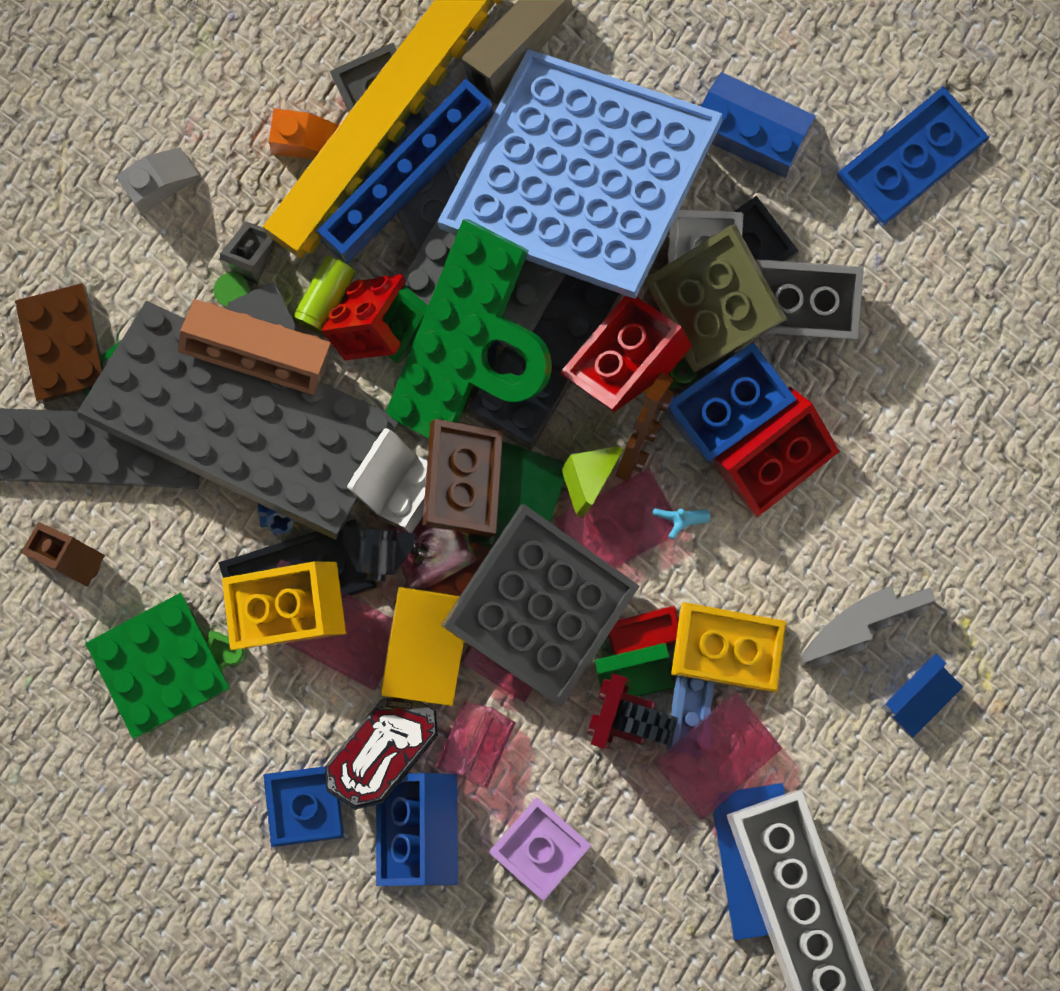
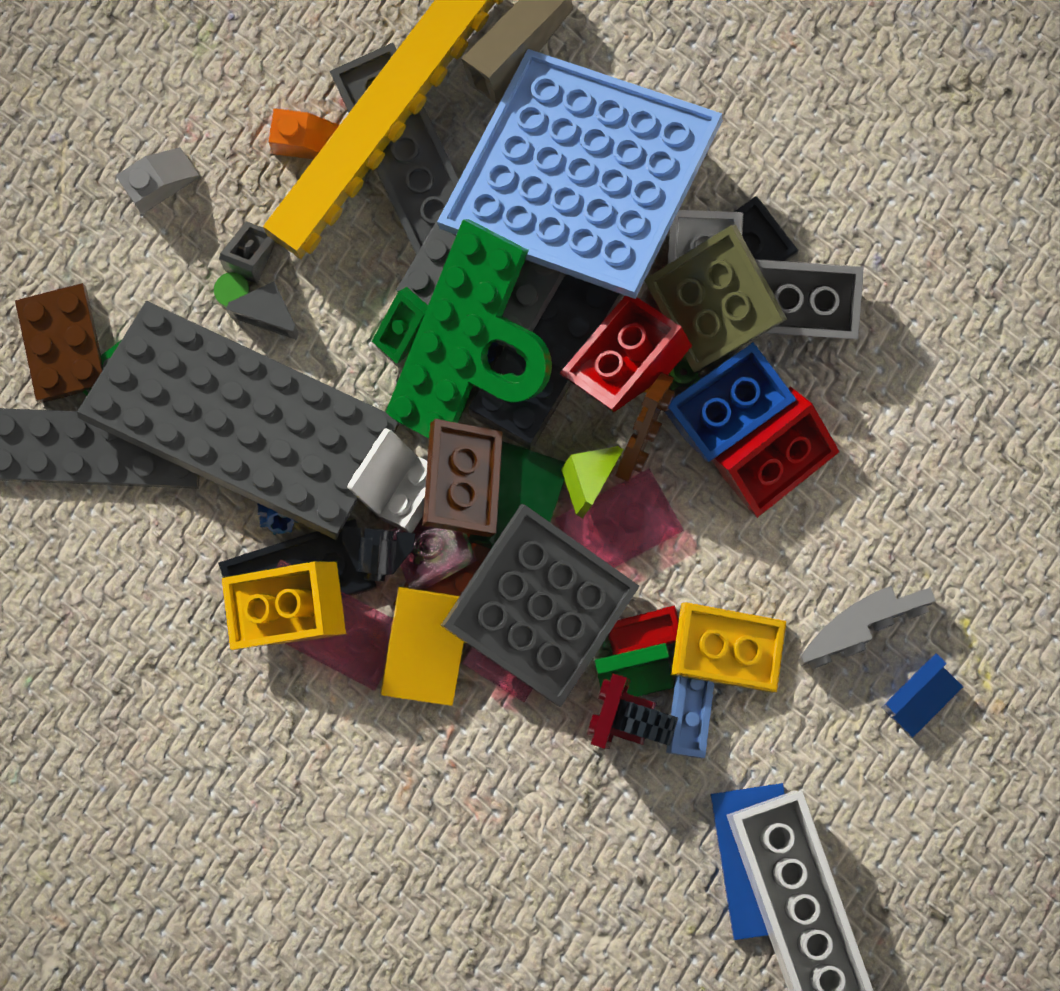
(63, 554): reddish brown slope -> none
(157, 666): green plate -> none
(221, 648): bright green tile -> none
(253, 346): nougat brick -> none
(301, 807): blue tile -> none
(323, 294): lime pin -> none
(357, 322): red bracket -> none
(381, 752): shield -> none
(406, 171): blue brick -> none
(418, 832): blue slope -> none
(476, 743): clear pink panel -> none
(540, 848): lavender plate -> none
(683, 518): medium azure bar -> none
(718, 755): clear pink plate -> none
(757, 124): blue slope -> none
(912, 156): blue tile -> none

